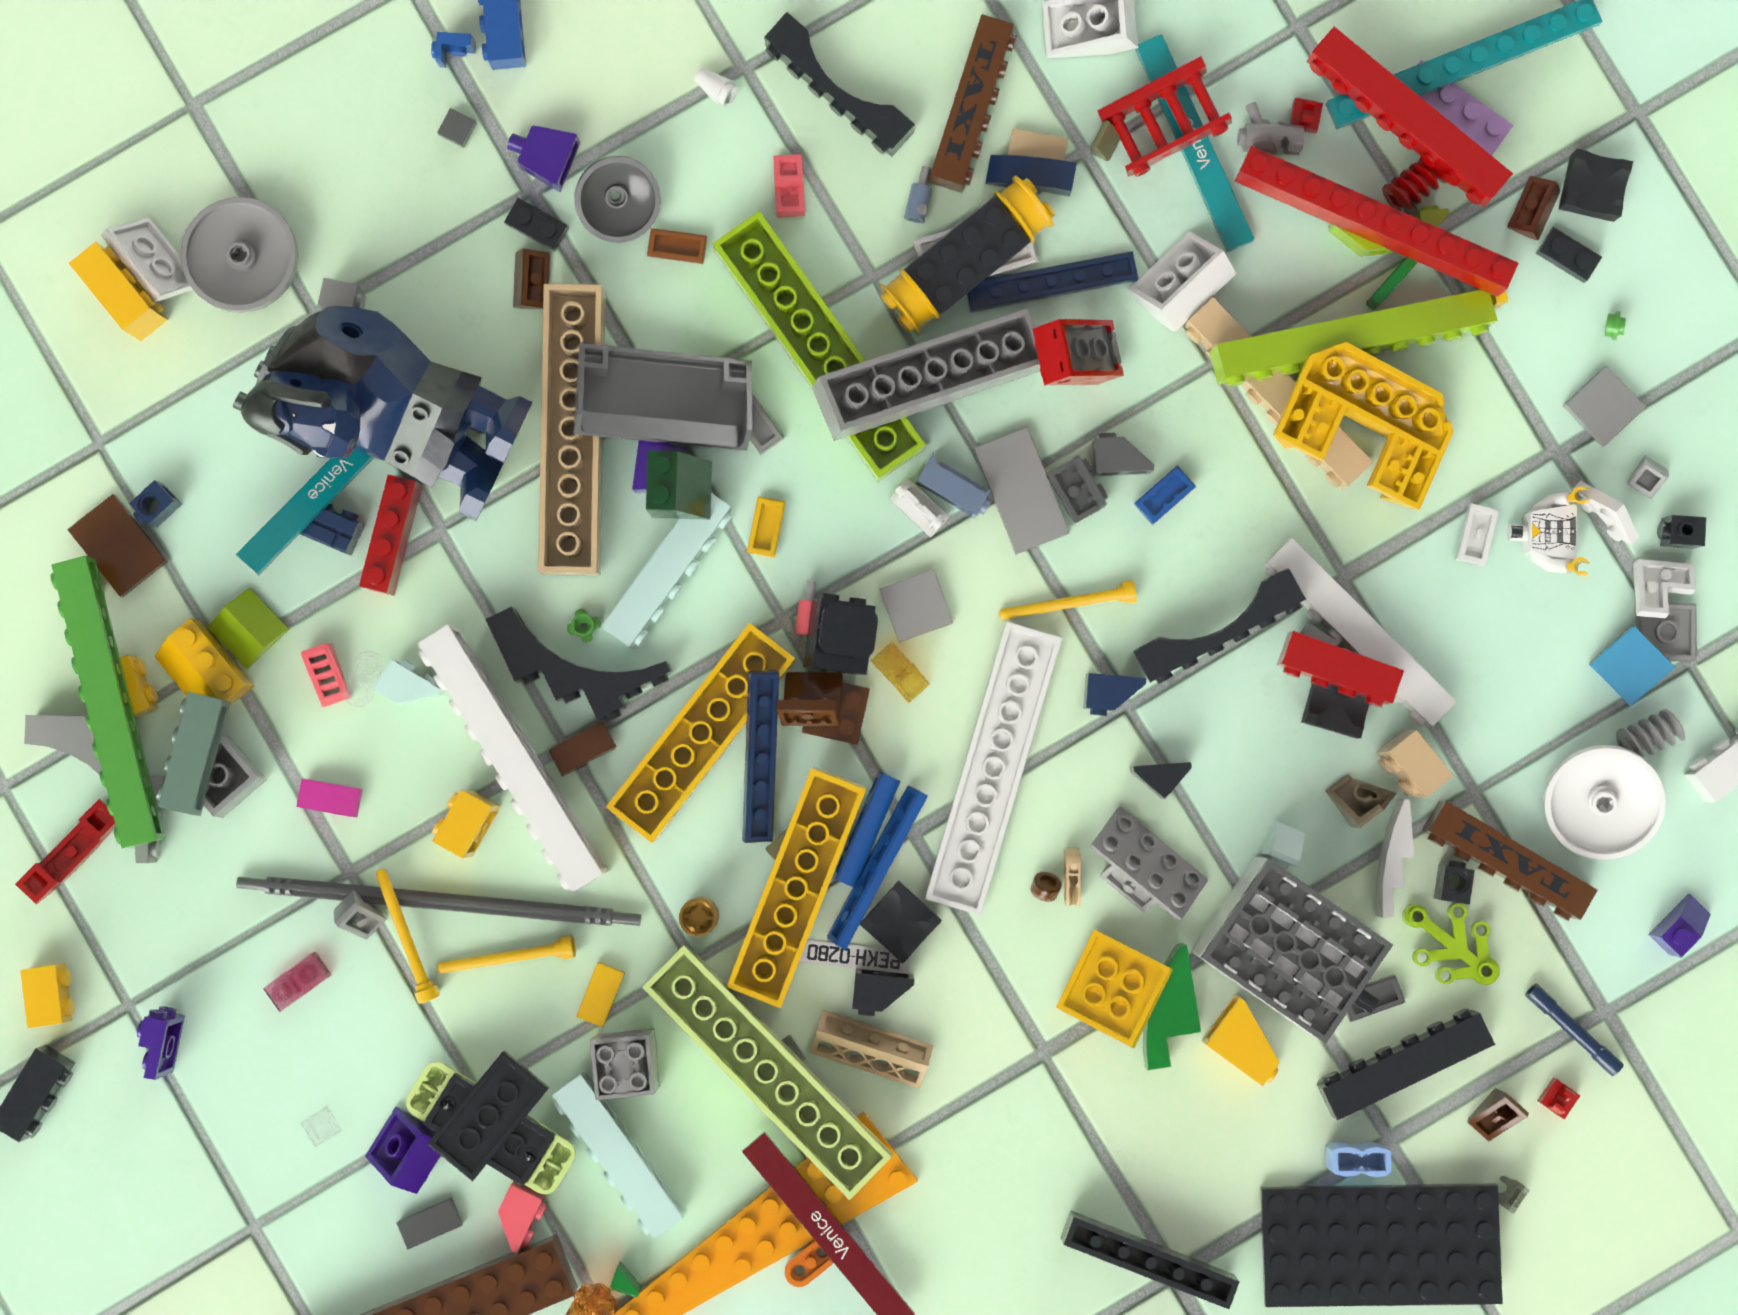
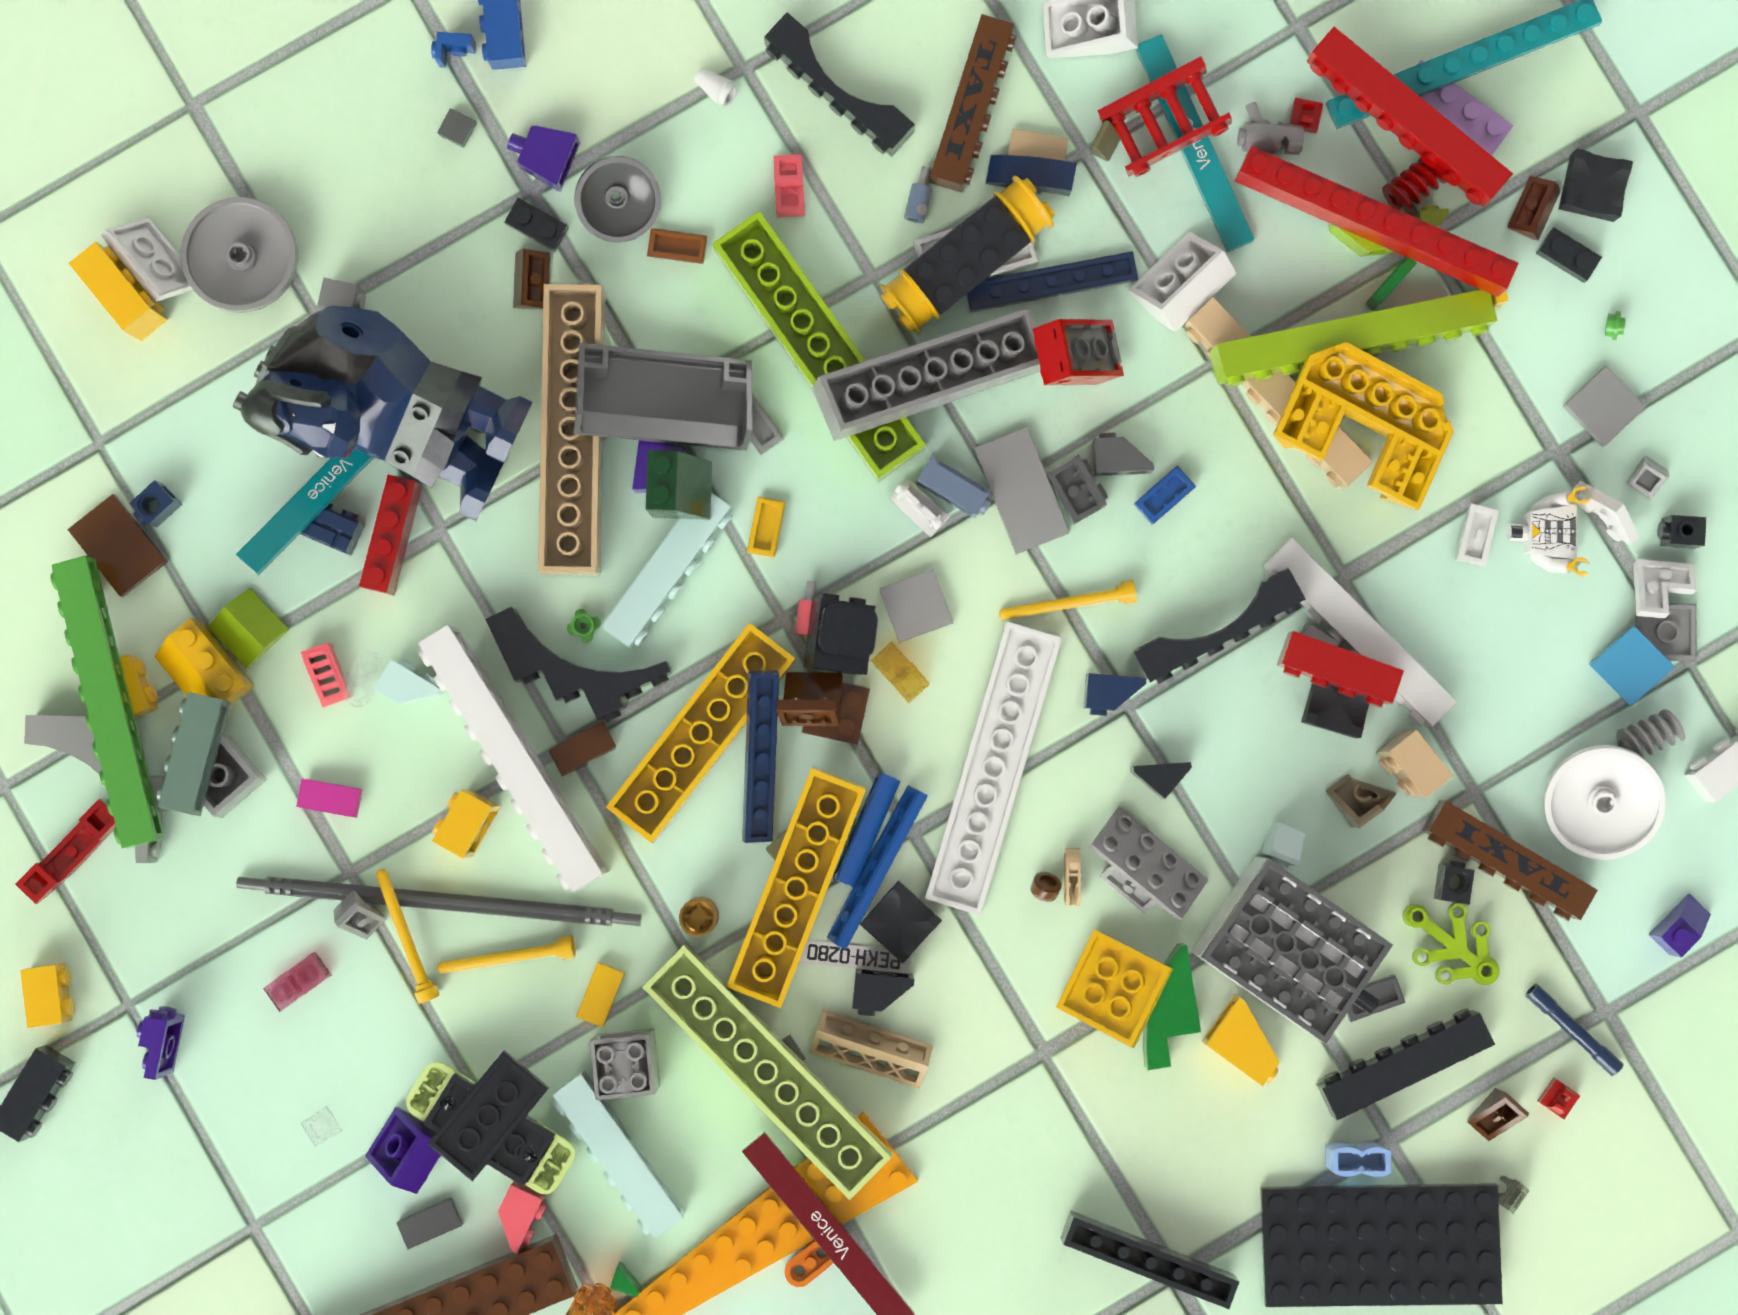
(1395, 846): white slope -> none

